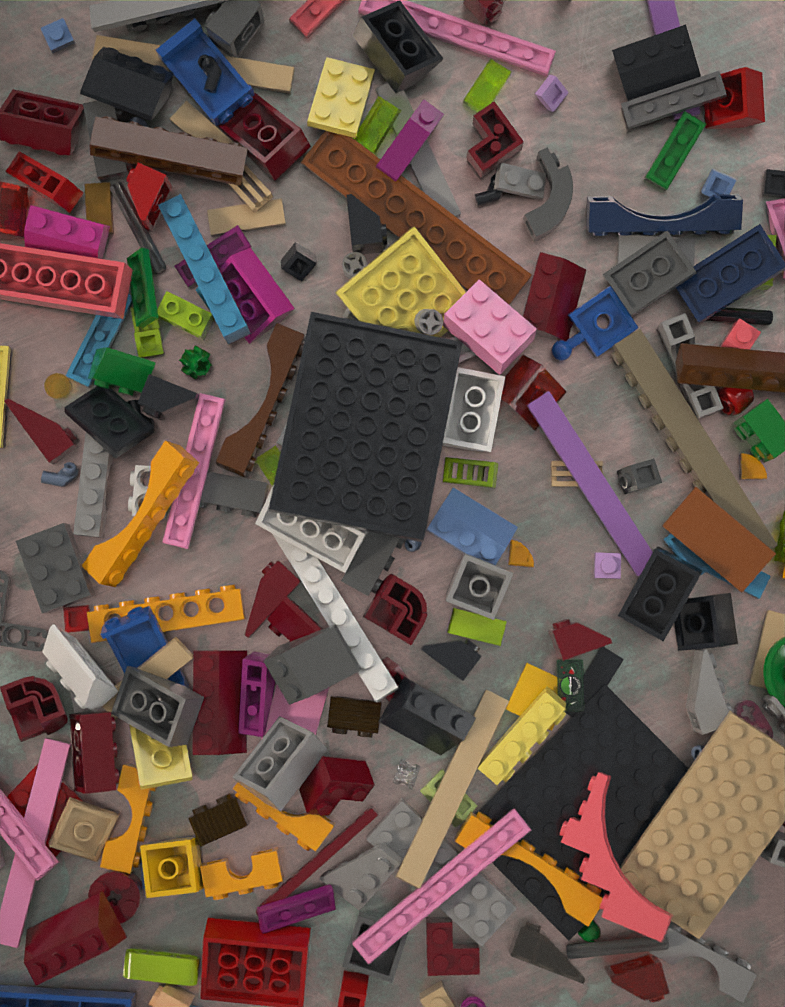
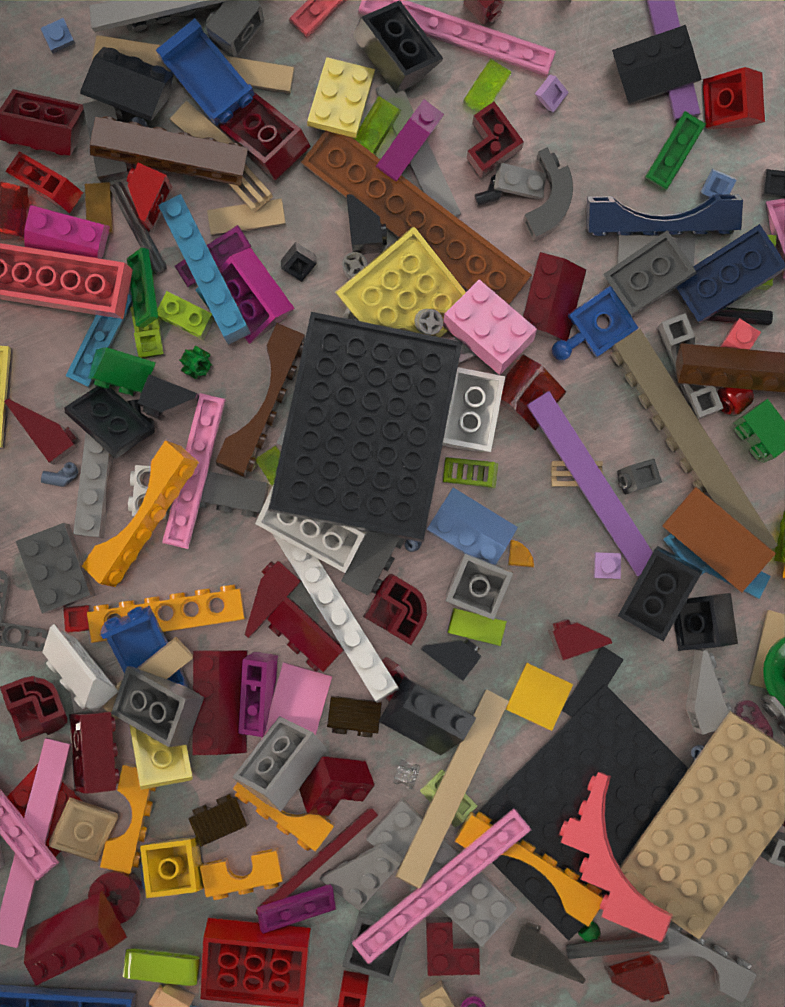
(57, 386): clear yellow tile -> none
(212, 71): black arm -> none
(311, 664): dark grey slope -> none
(522, 735): light yellow brick -> none
(571, 684): tile -> none
(674, 100): flat silver plate -> none
(751, 468): light orange tile -> none

